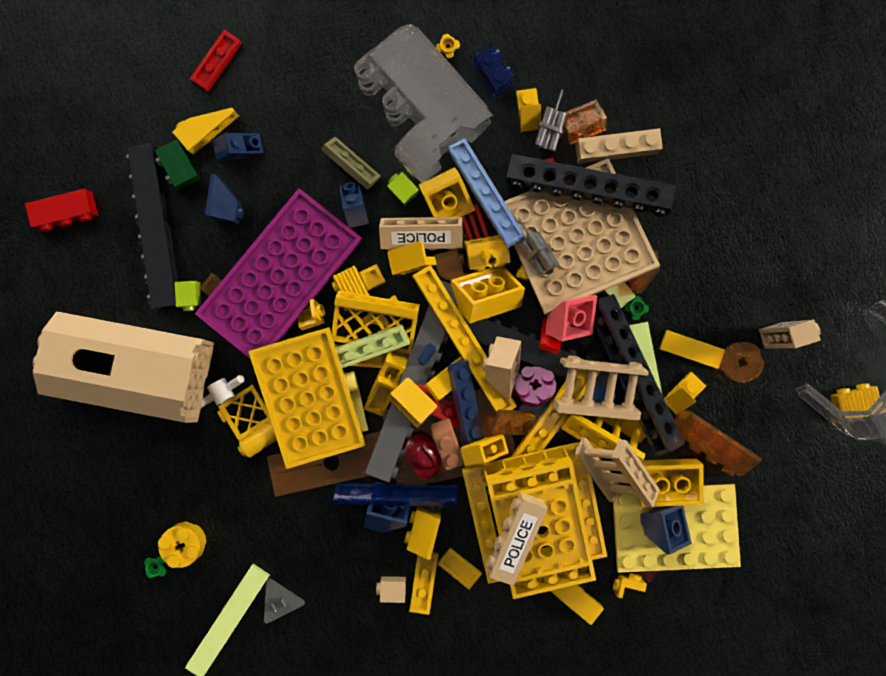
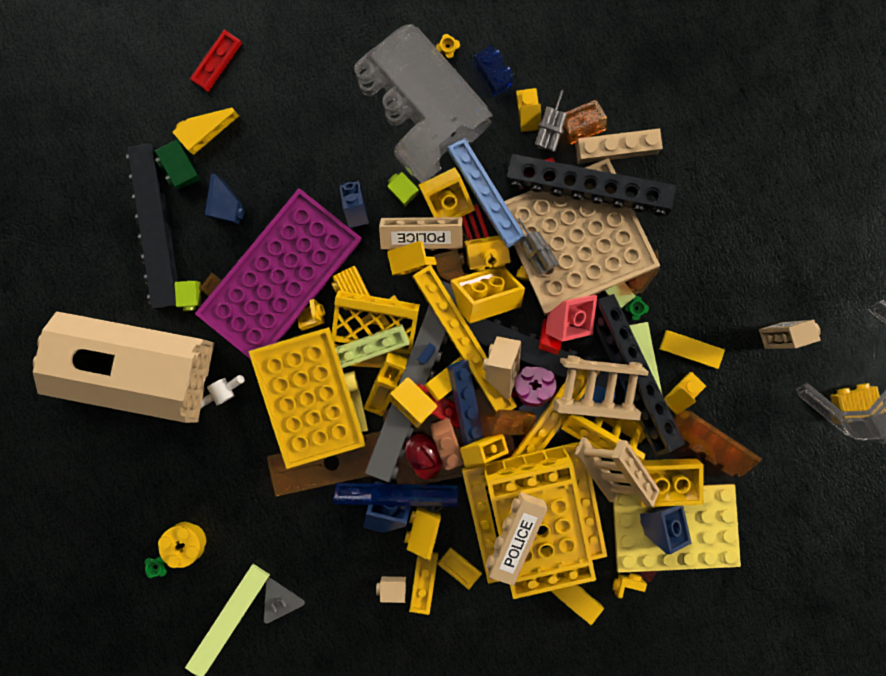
(61, 210): red brick -> none
(237, 146): dark blue slope -> none
(256, 437): yellow piece -> none
(350, 162): olive plate -> none
(372, 277): yellow tile -> none
(752, 356): clear orange plate -> none

